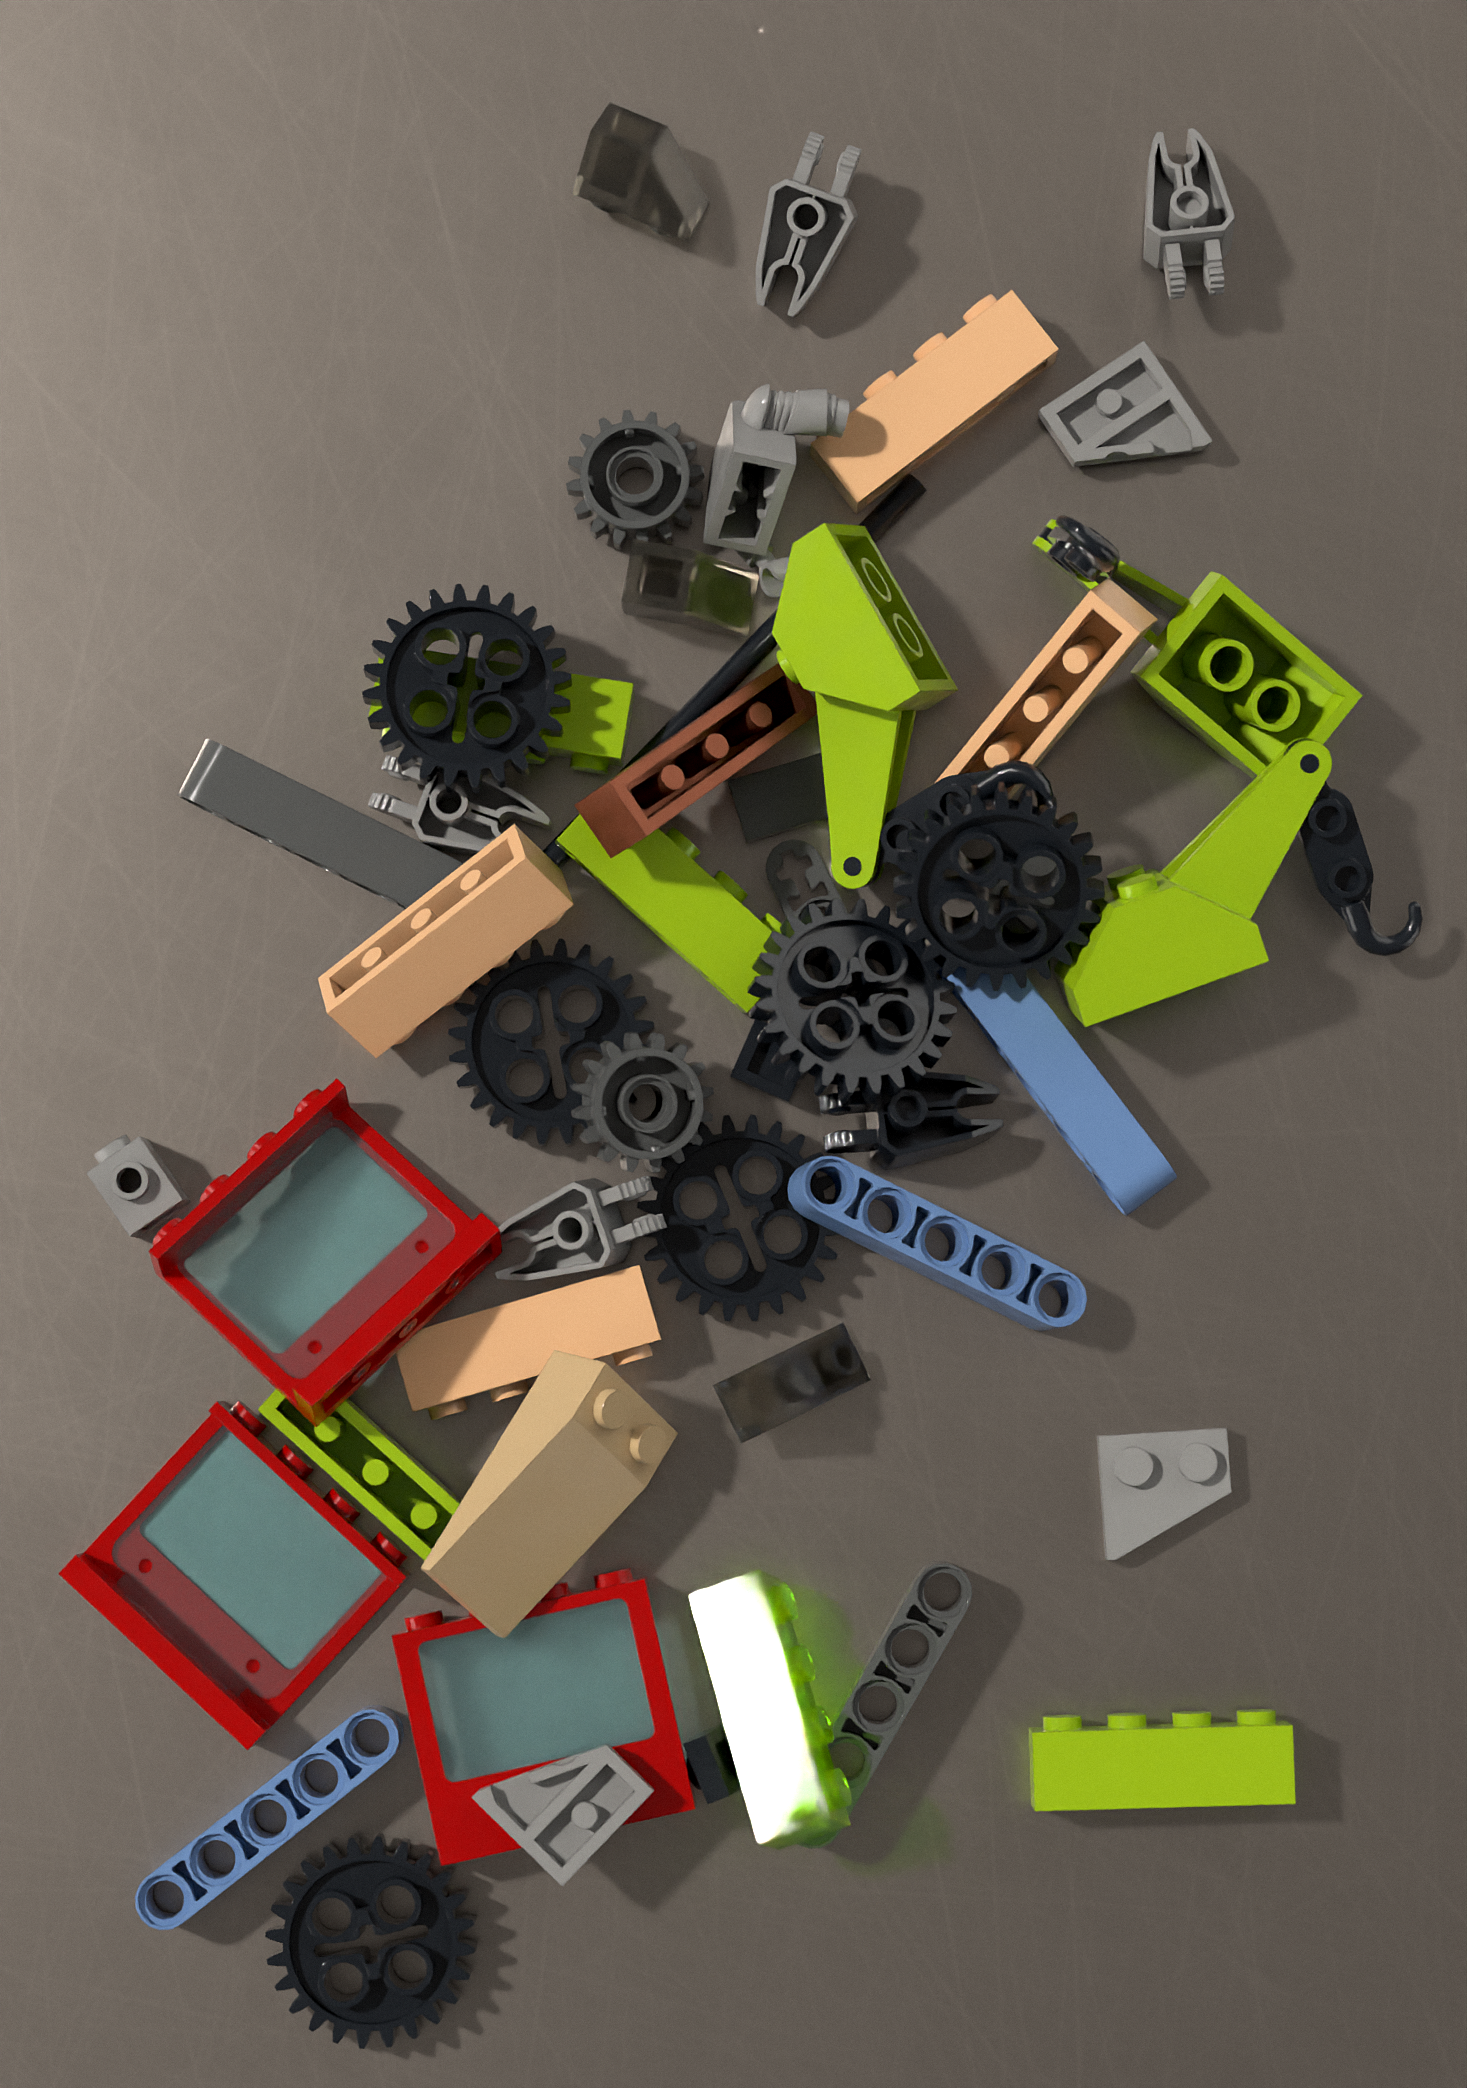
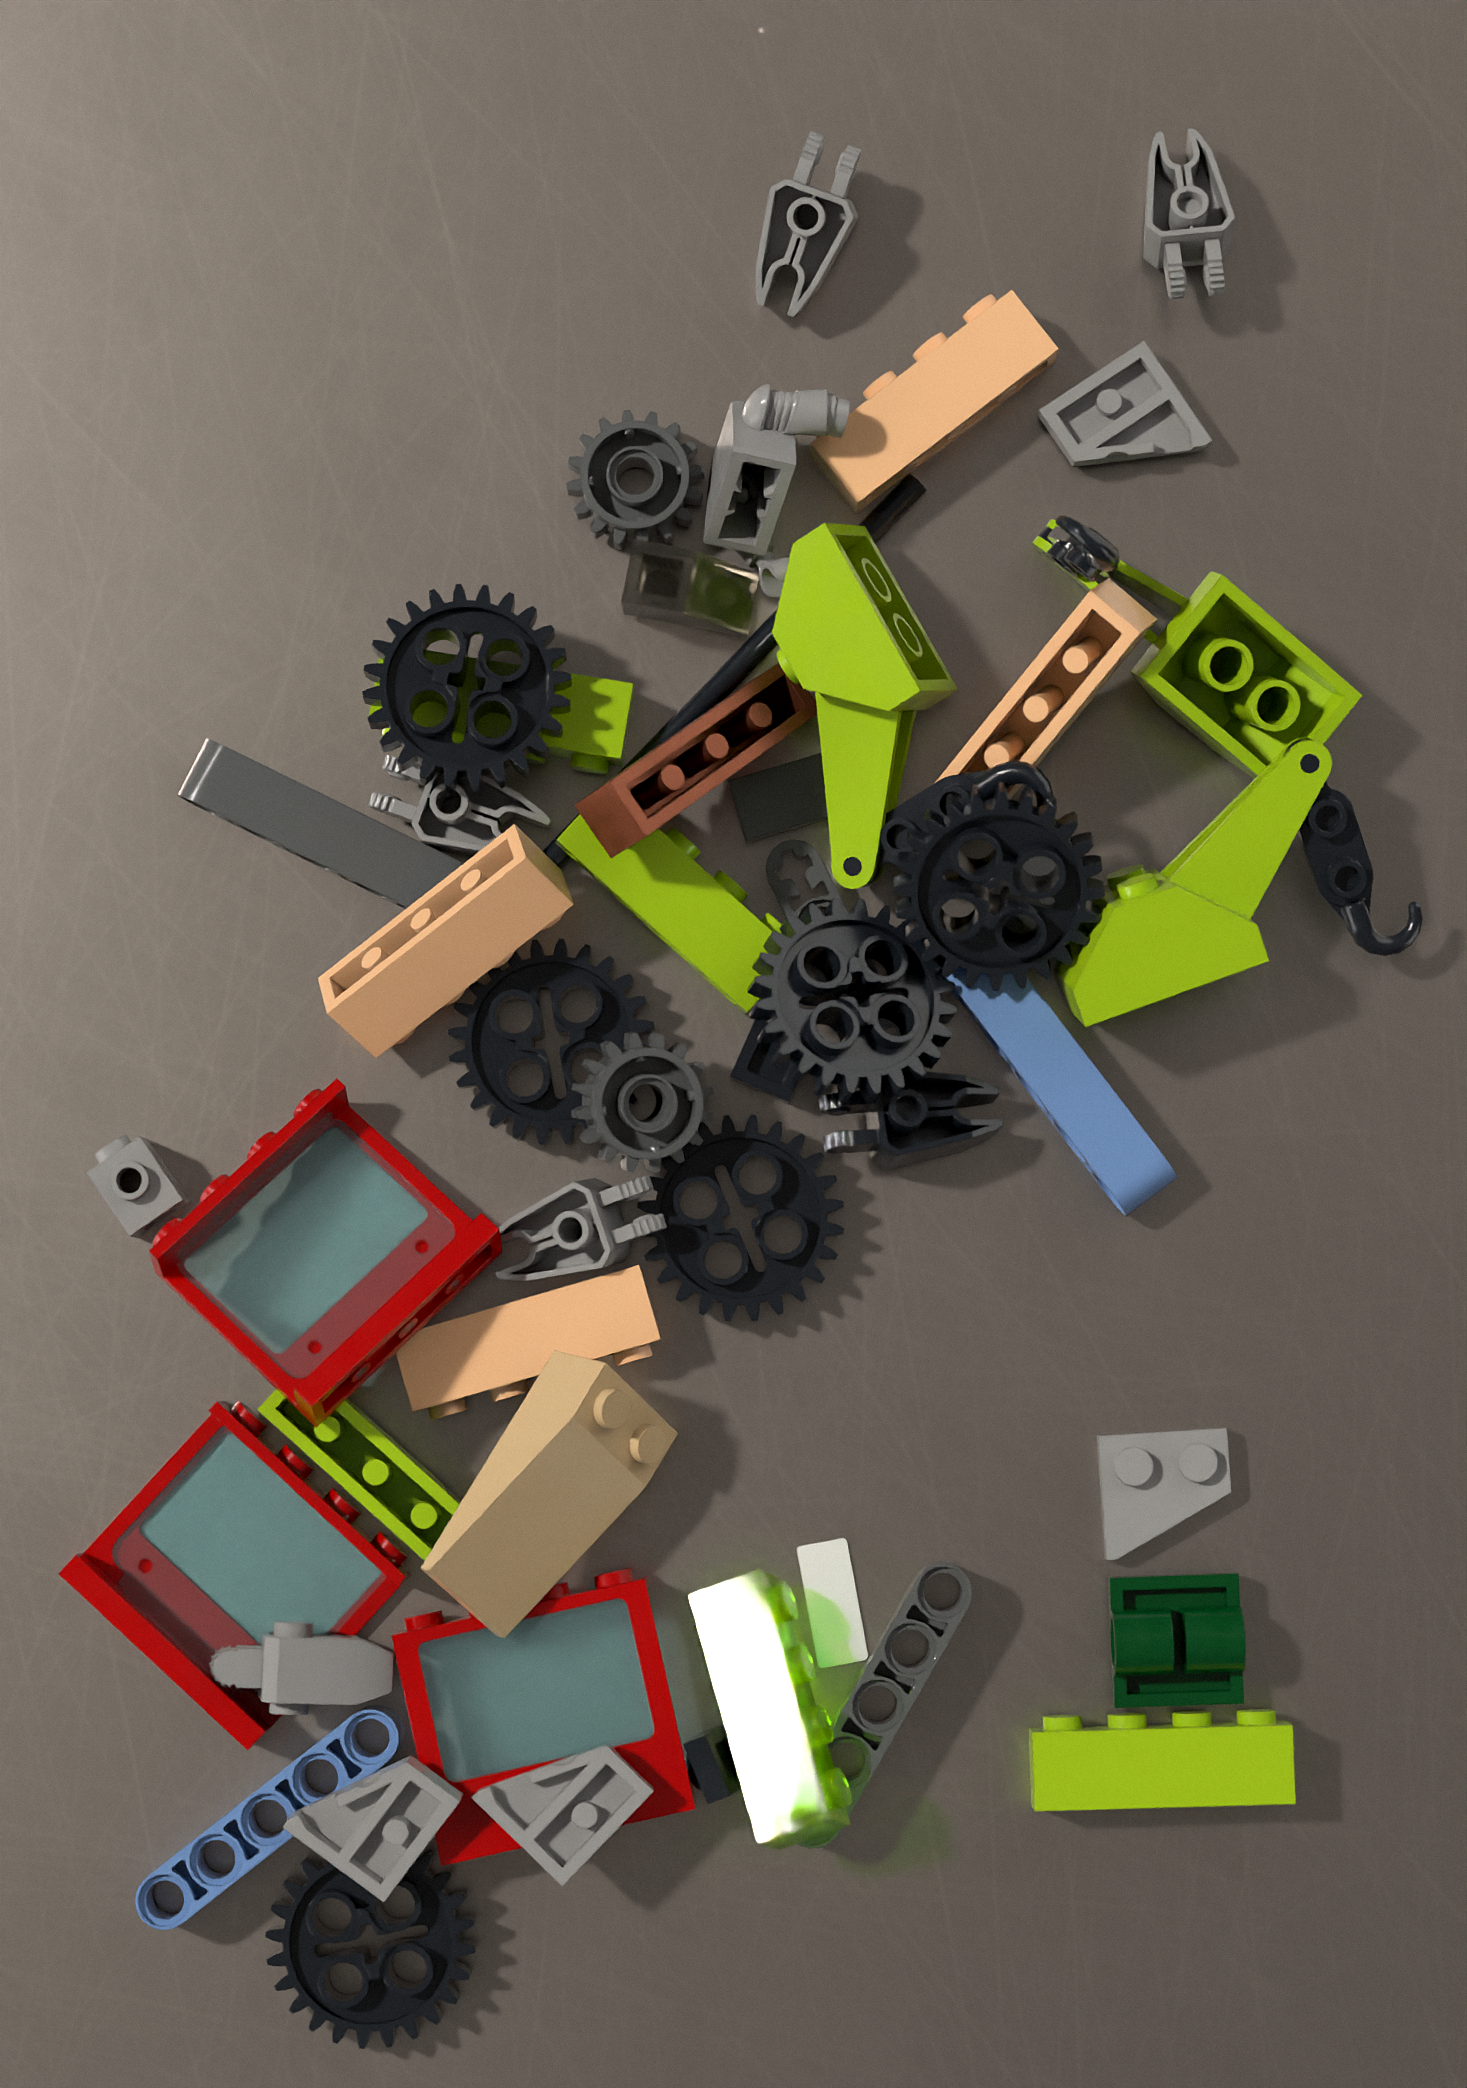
(306, 1668): none -> light grey hinge
(377, 1823): none -> light grey wing
(641, 173): clear smoke slope -> none
(791, 1382): clear smoke slope -> none
(832, 1603): none -> white sticker
(967, 1244): medium blue beam -> none
(1176, 1640): none -> dark green plate

